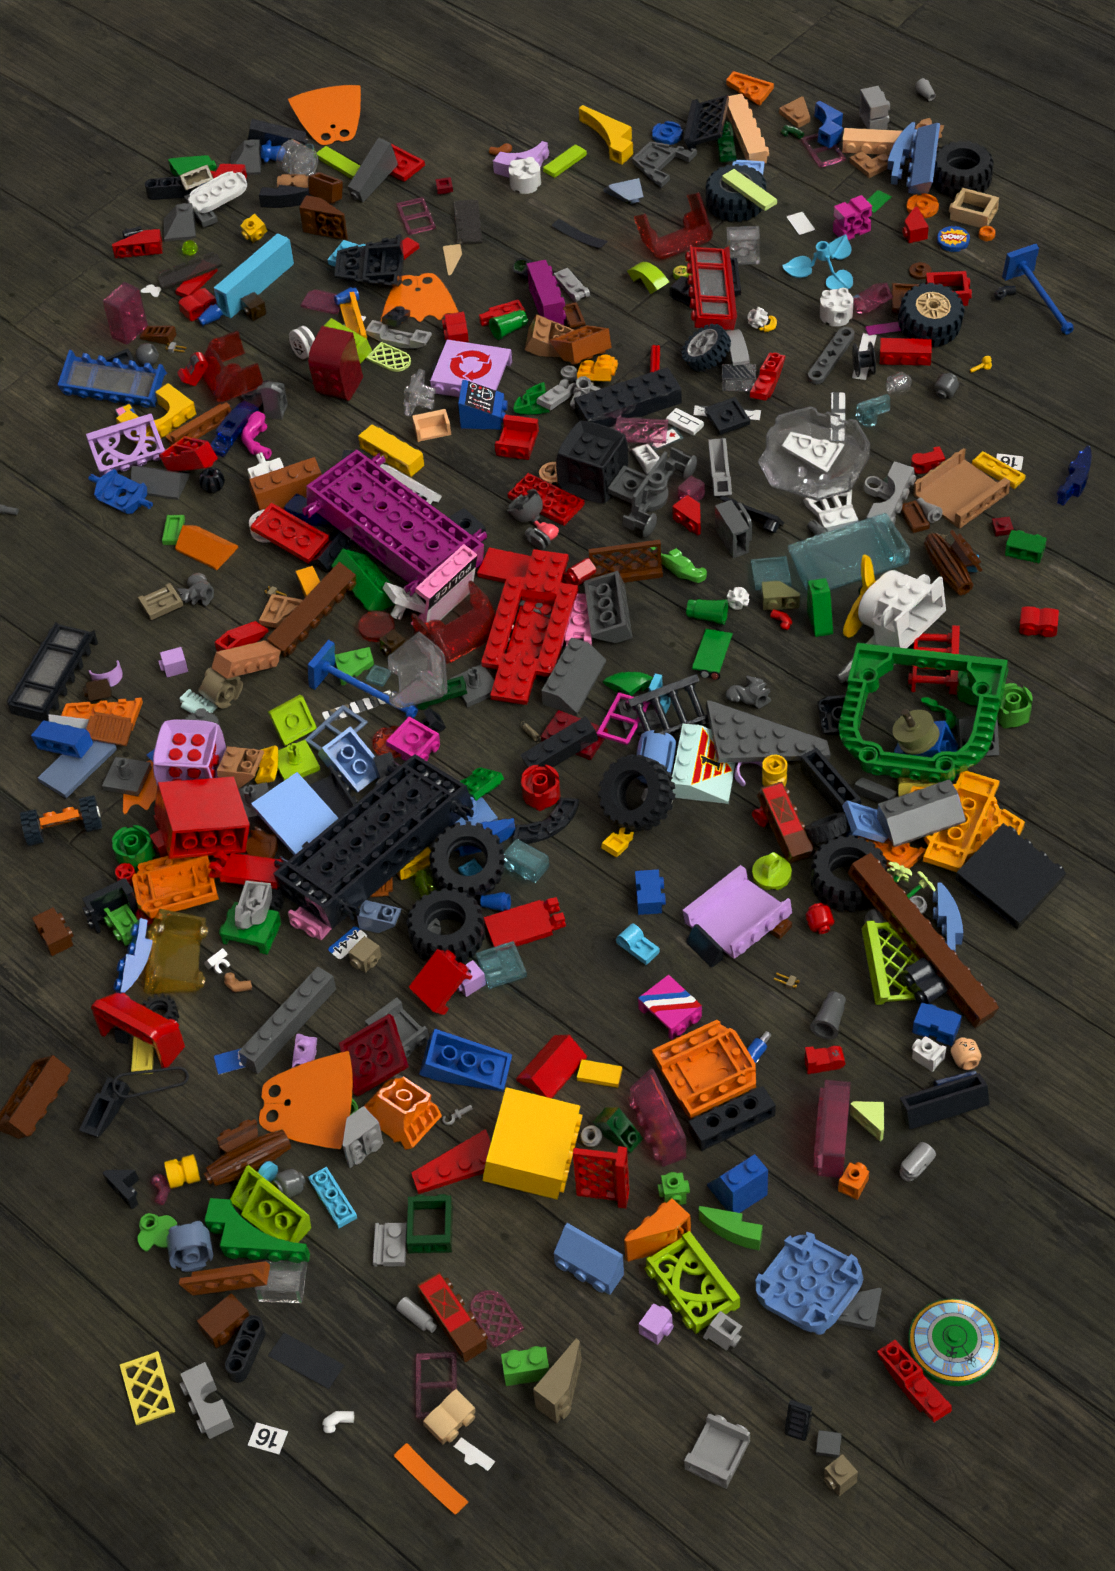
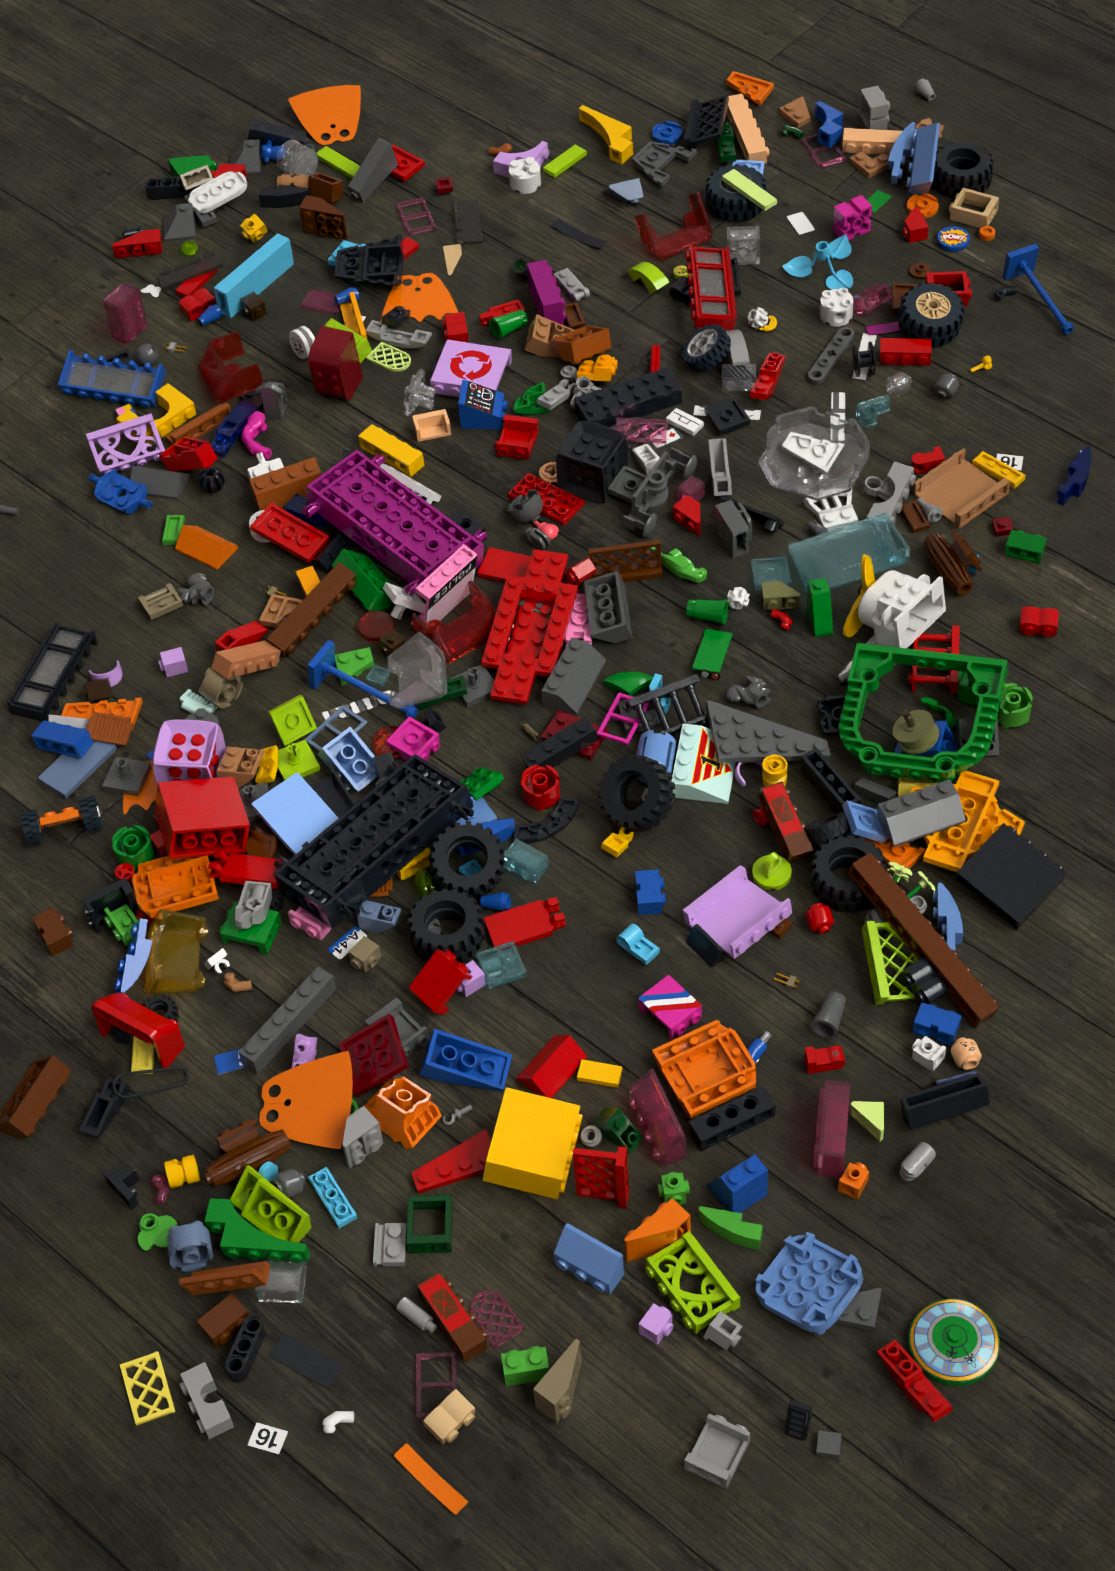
(162, 334): reddish brown slope -> none
(194, 369): red leg -> none
(473, 1455): white sticker -> none
(840, 1475): dark tan brick -> none

